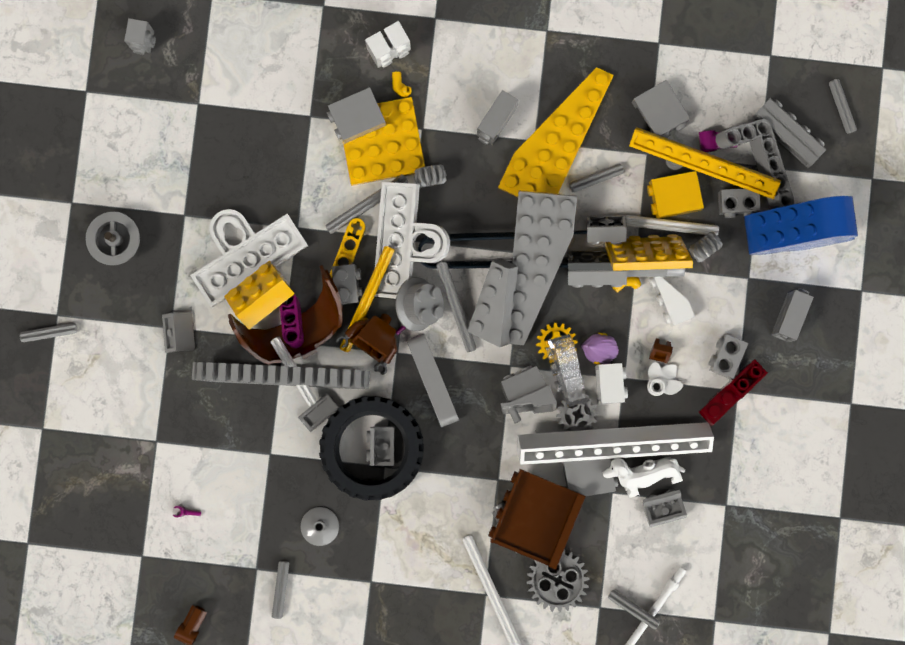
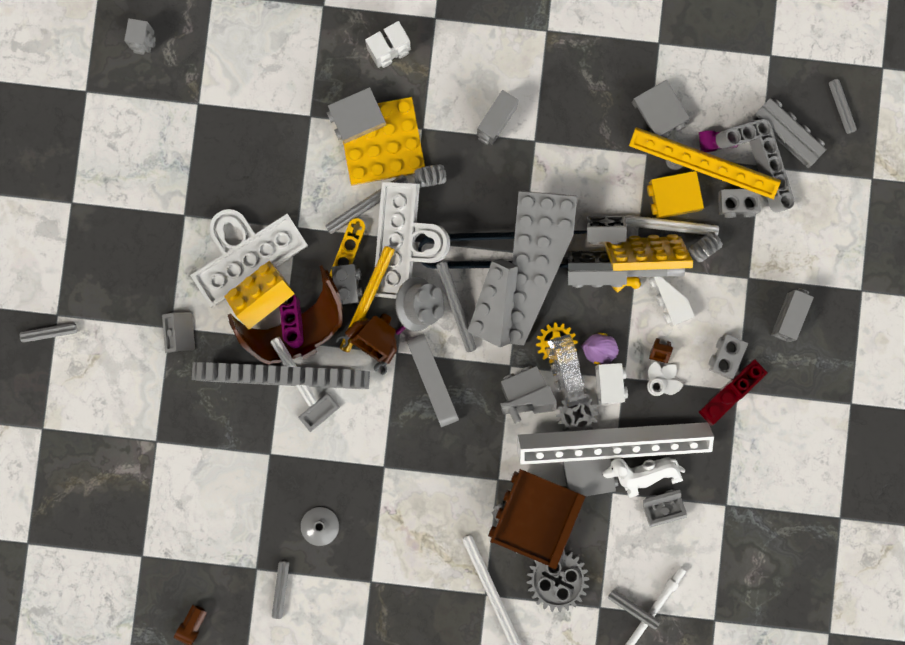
(112, 238): light grey piece -> none
(186, 512): magenta hand -> none
(331, 439): black tyre -> none
(381, 446): light grey bracket -> none
(397, 85): yellow arm -> none
(550, 151): yellow wing -> none
(596, 178): light grey axle -> none
(802, 226): blue brick -> none

